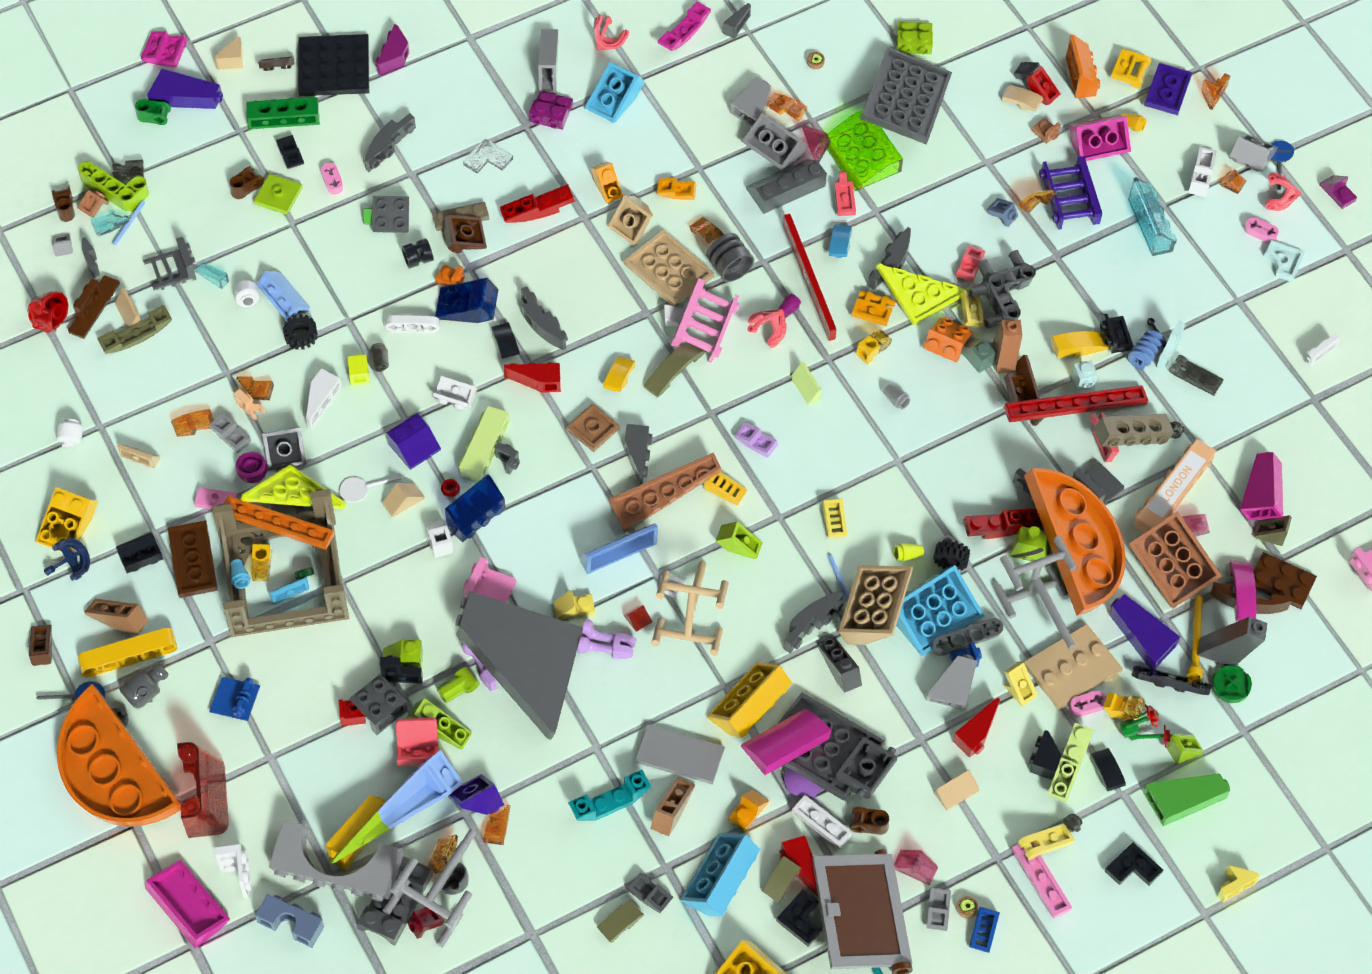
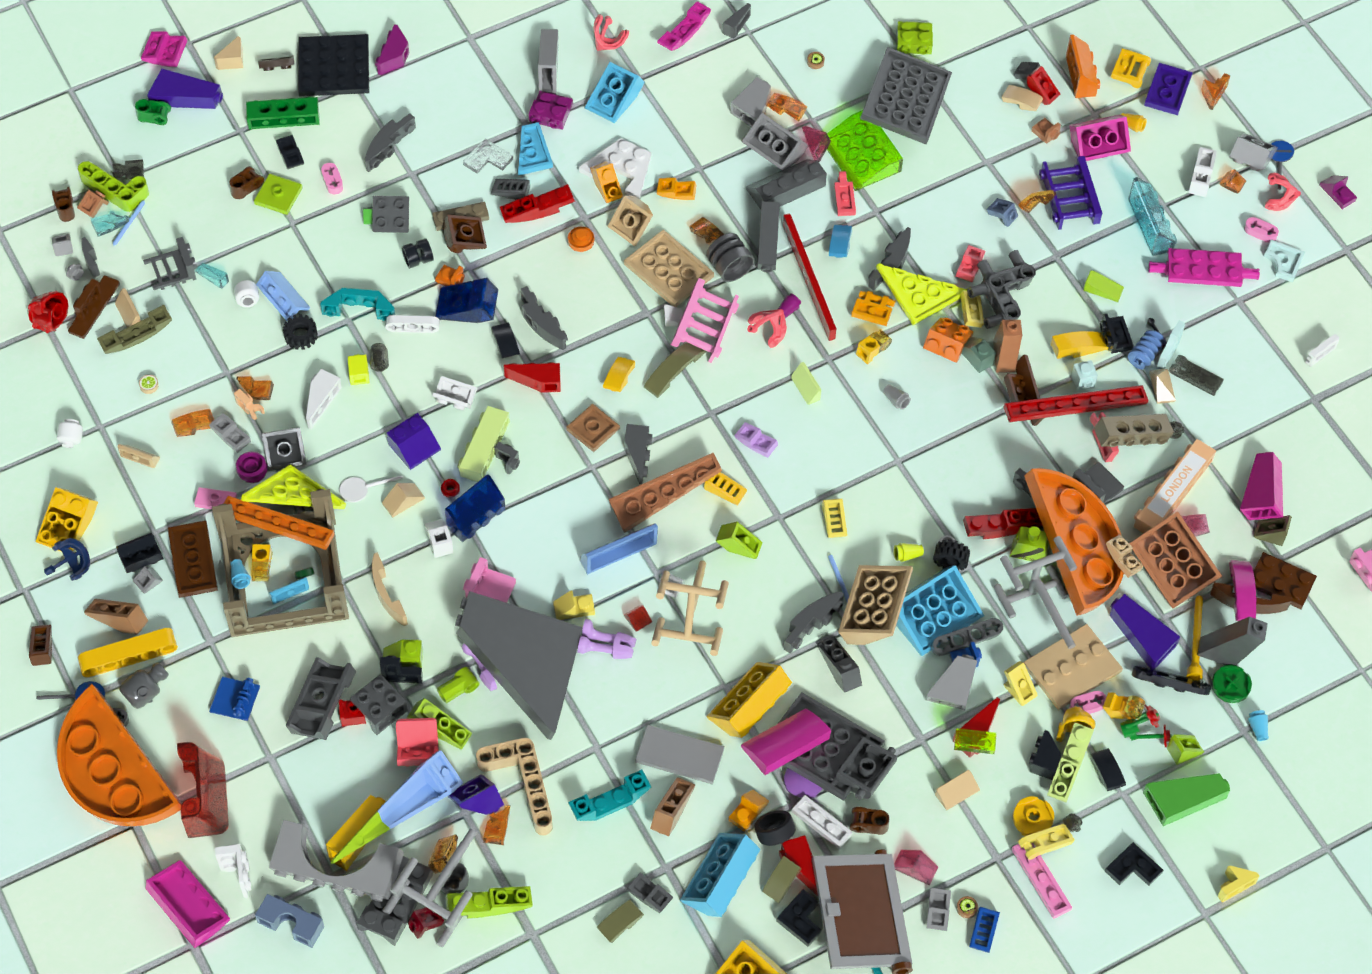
(74, 272): none -> light grey plate
(147, 579): none -> light grey slope
(148, 384): none -> tile
(313, 716): none -> dark grey piece
(370, 298): none -> teal slope
(394, 608): none -> tan slope
(494, 902): none -> lime slope
(512, 194): none -> dark grey slope
(529, 777): none -> tan beam
(533, 150): none -> medium azure wing
(581, 239): none -> orange plate
(627, 161): none -> white wing
(766, 823): none -> black tyre
(768, 236): none -> dark grey slope
(975, 741): none -> clear neon green plate
(1037, 807): none -> yellow plate
(1073, 716): none -> yellow hat
(1103, 286): none -> lime slope
(1120, 552): none -> tan slope
(1162, 386): none -> tan slope
(1204, 267): none -> dark pink plate
(1259, 724): none -> medium azure cone

